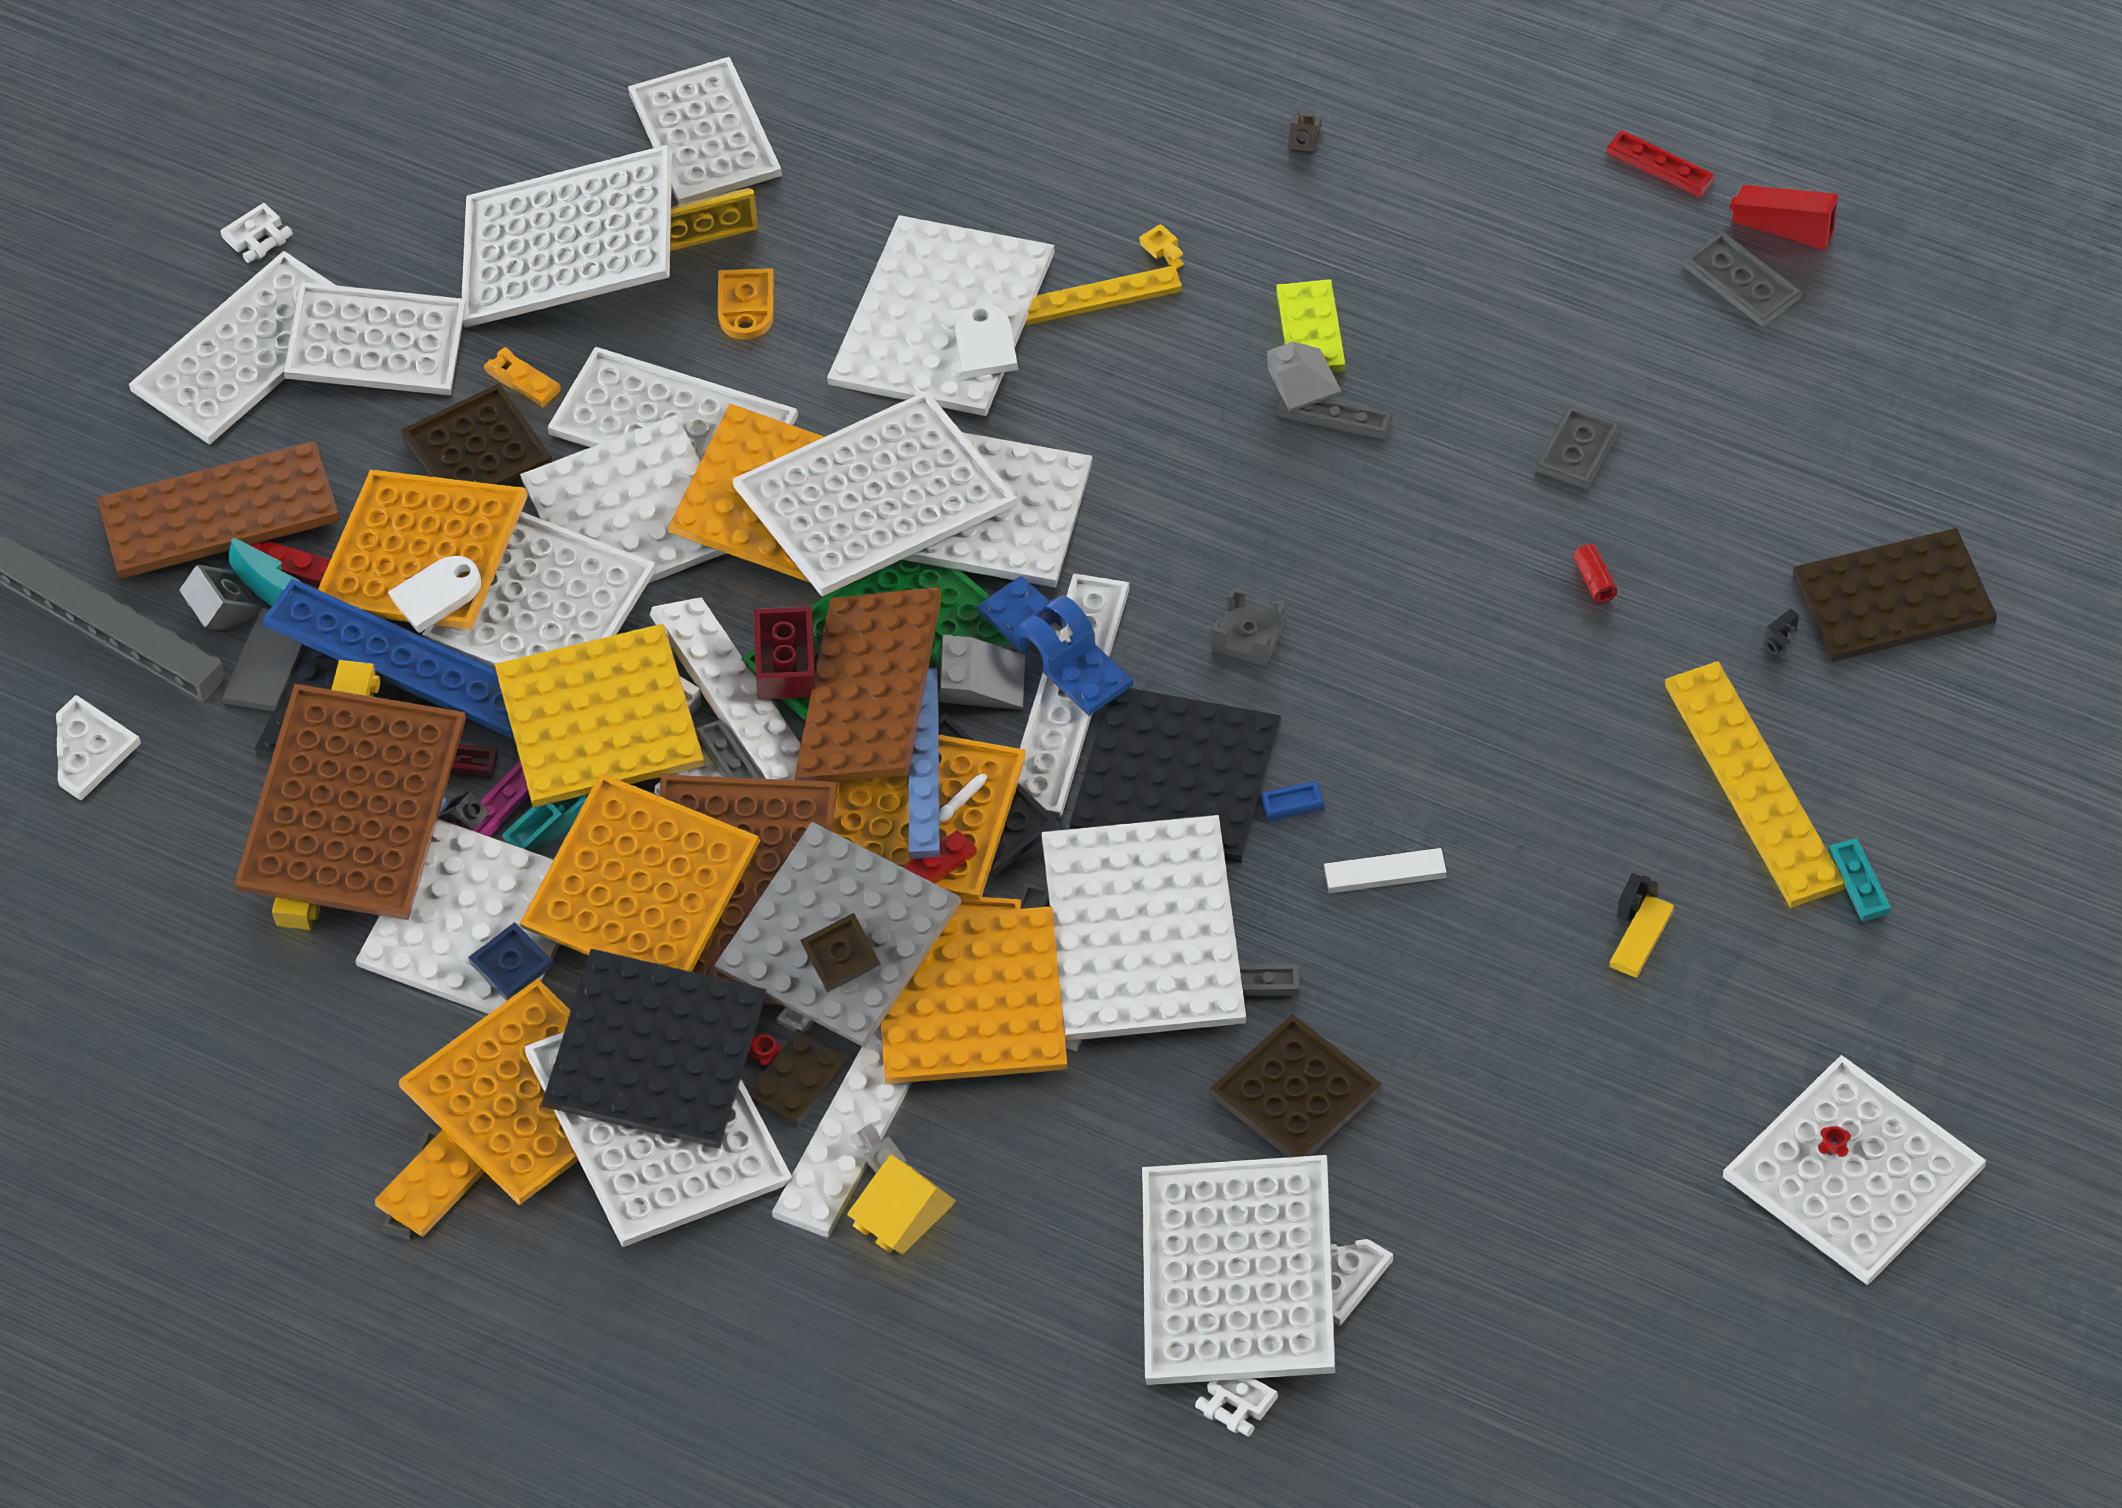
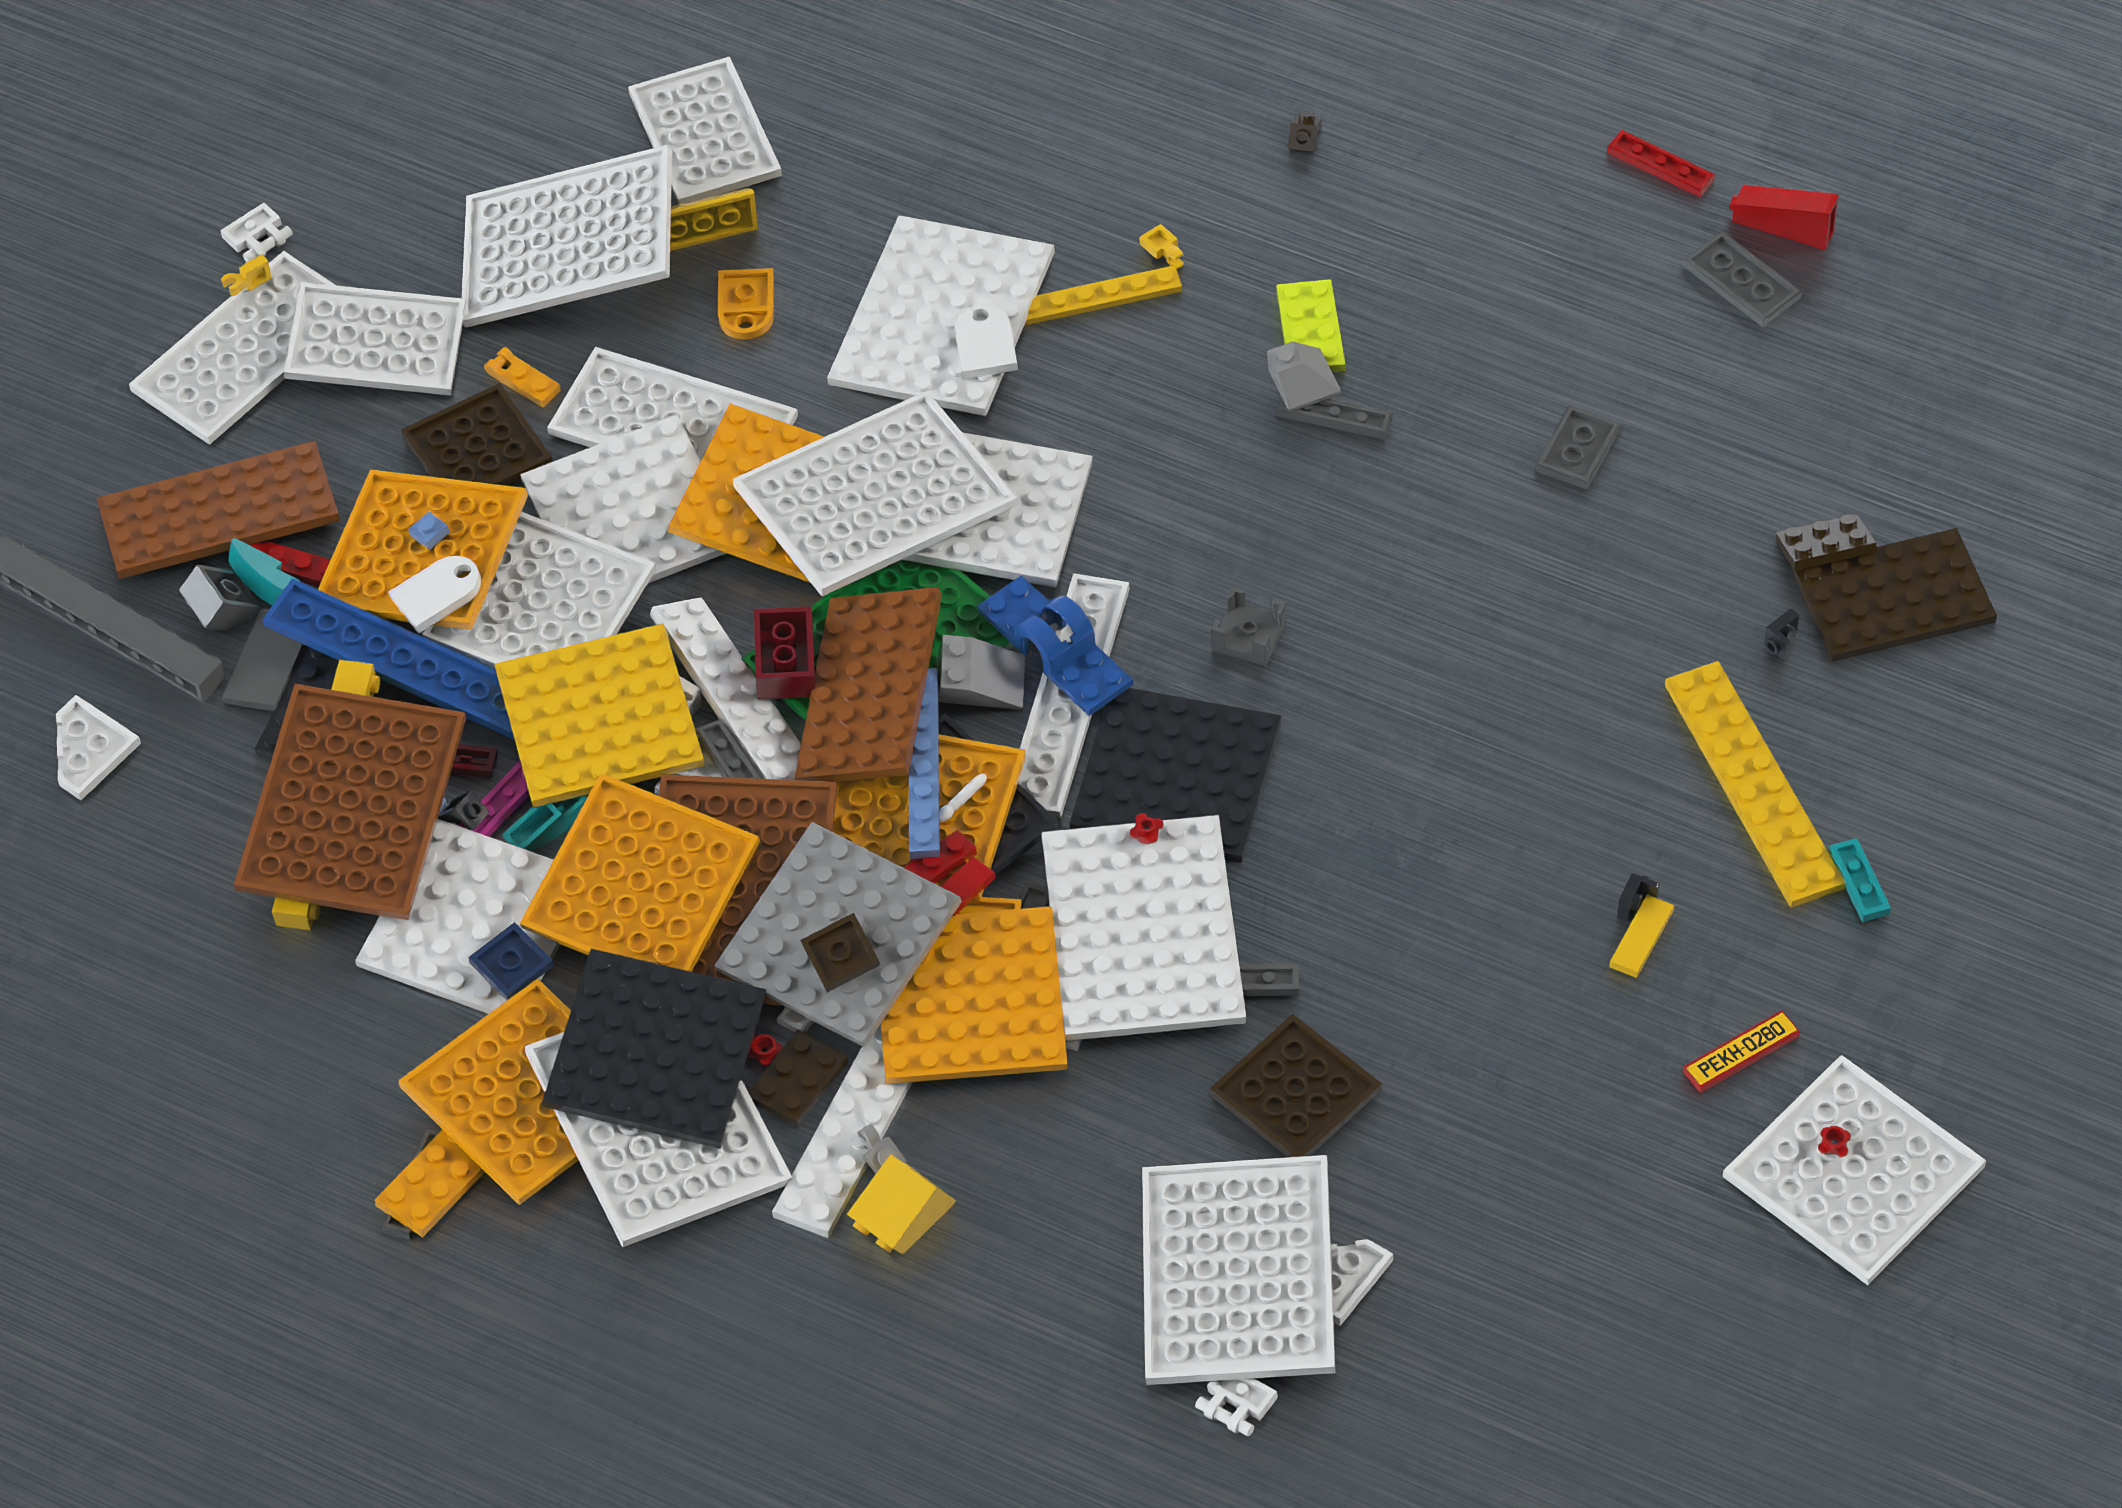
(251, 276): none -> yellow plate
(429, 530): none -> medium blue plate
(969, 881): none -> red tile
(1146, 836): none -> red plate
(1292, 801): blue tile -> none
(1385, 870): white tile -> none
(1595, 573): red axle -> none
(1741, 1051): none -> tile
(1826, 542): none -> plate

